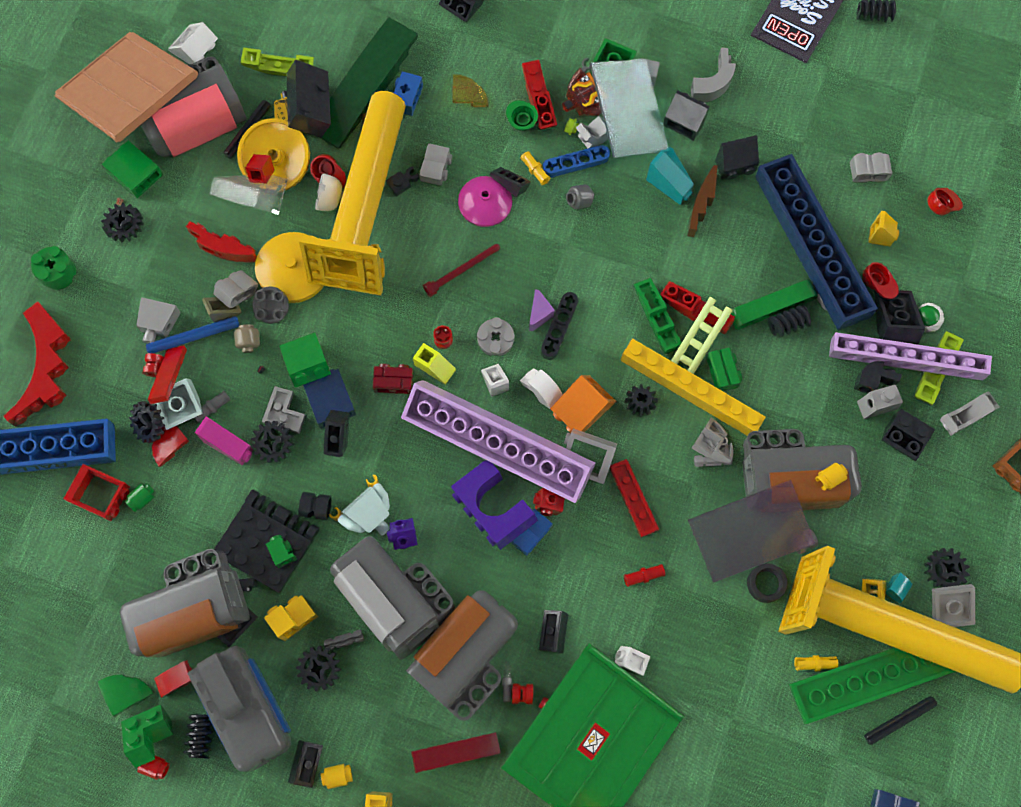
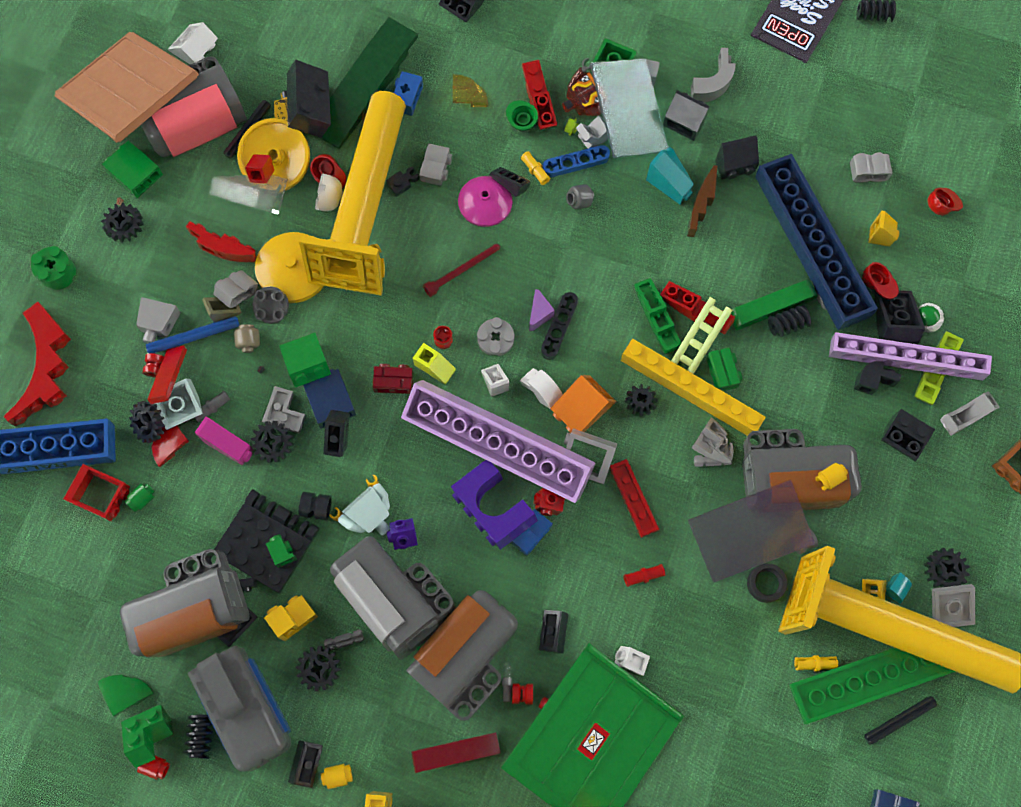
(173, 679): red slope -> none
(269, 63): lime slope -> none
(883, 401): light grey torso -> none

